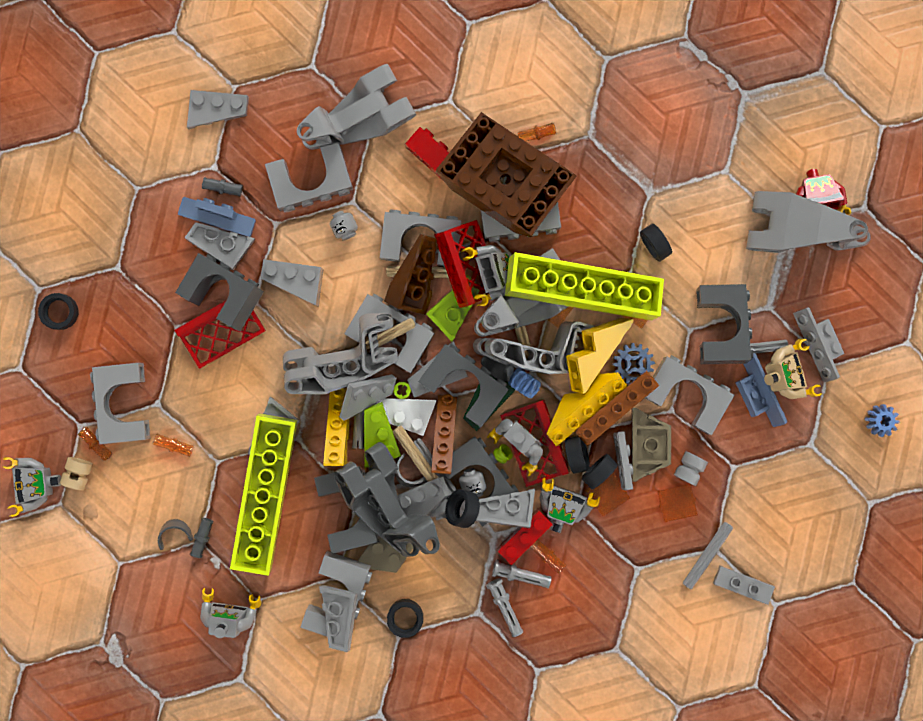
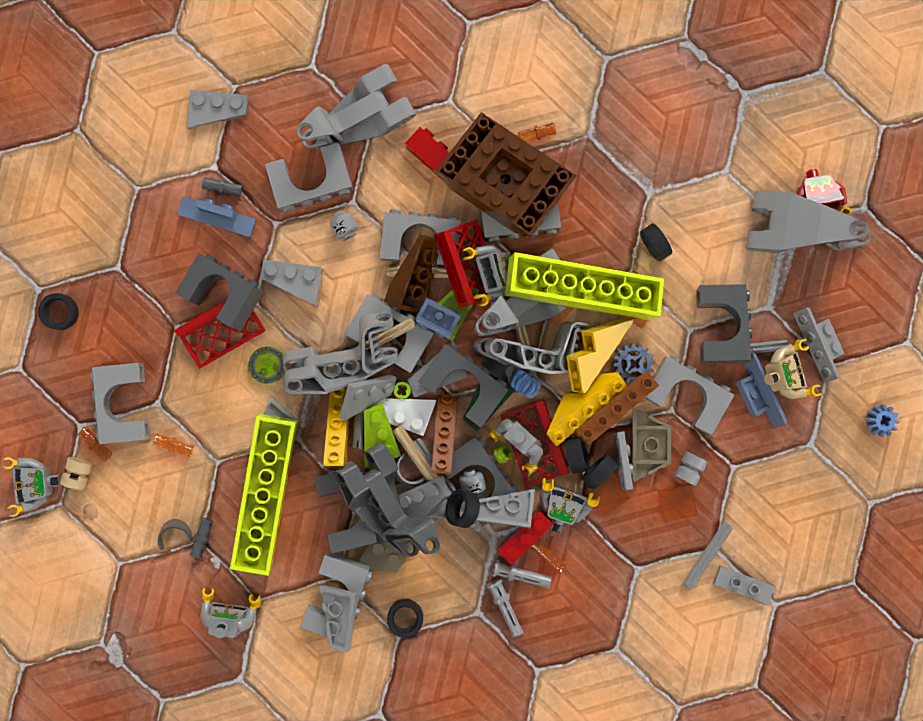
(222, 245): light grey wing -> none
(266, 365): none -> tile
(437, 318): none -> sand blue bracket

